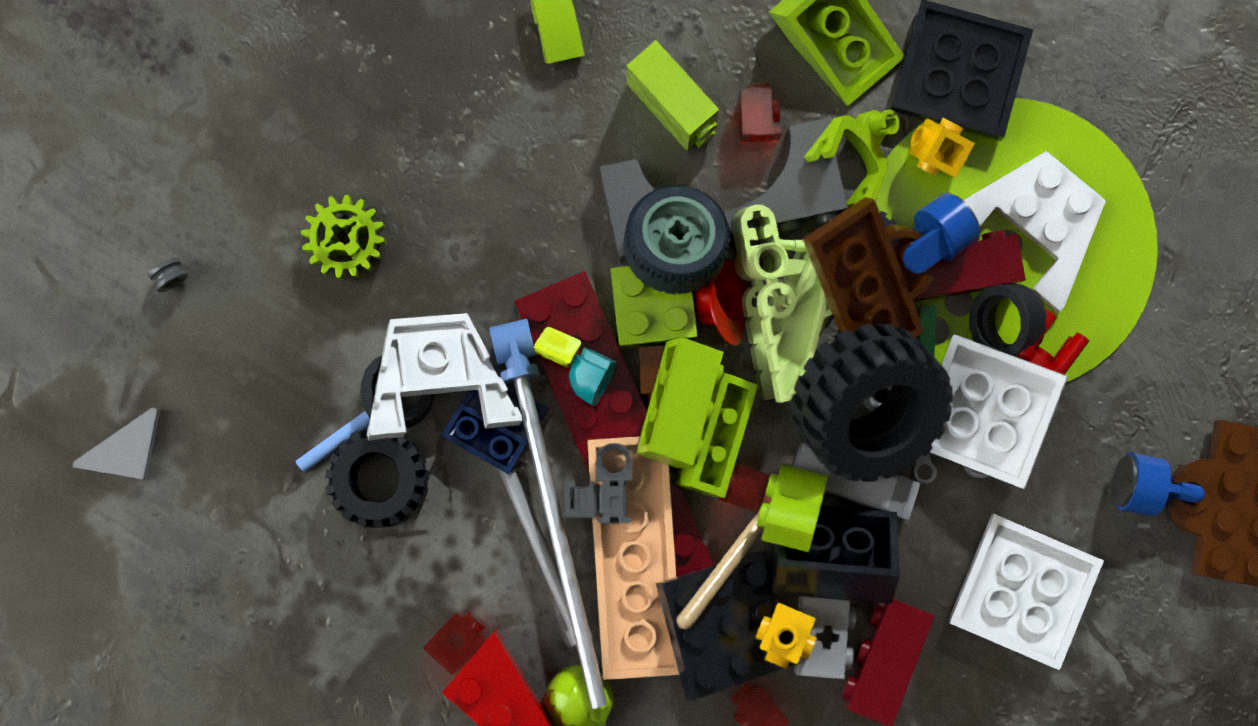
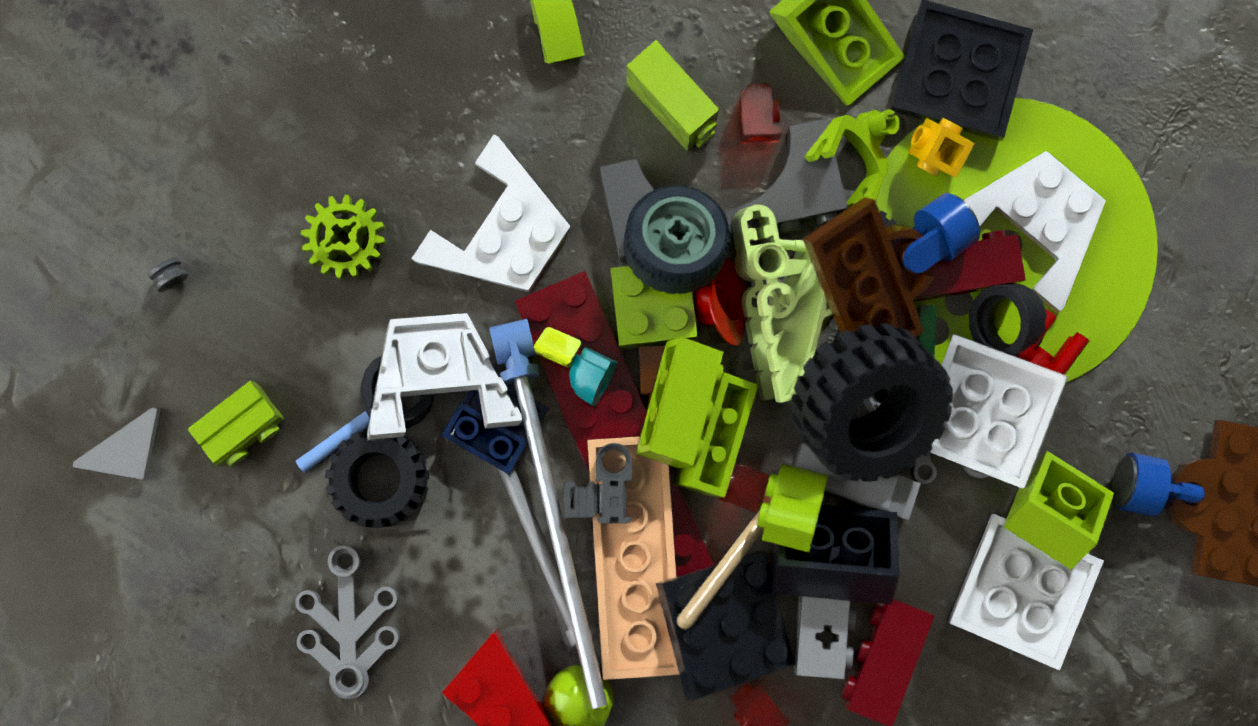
(236, 425): none -> lime brick
(347, 629): none -> light grey plant
(441, 648): clear red brick -> none
(514, 237): none -> white wing
(786, 620): yellow brick -> none
(1059, 511): none -> lime brick

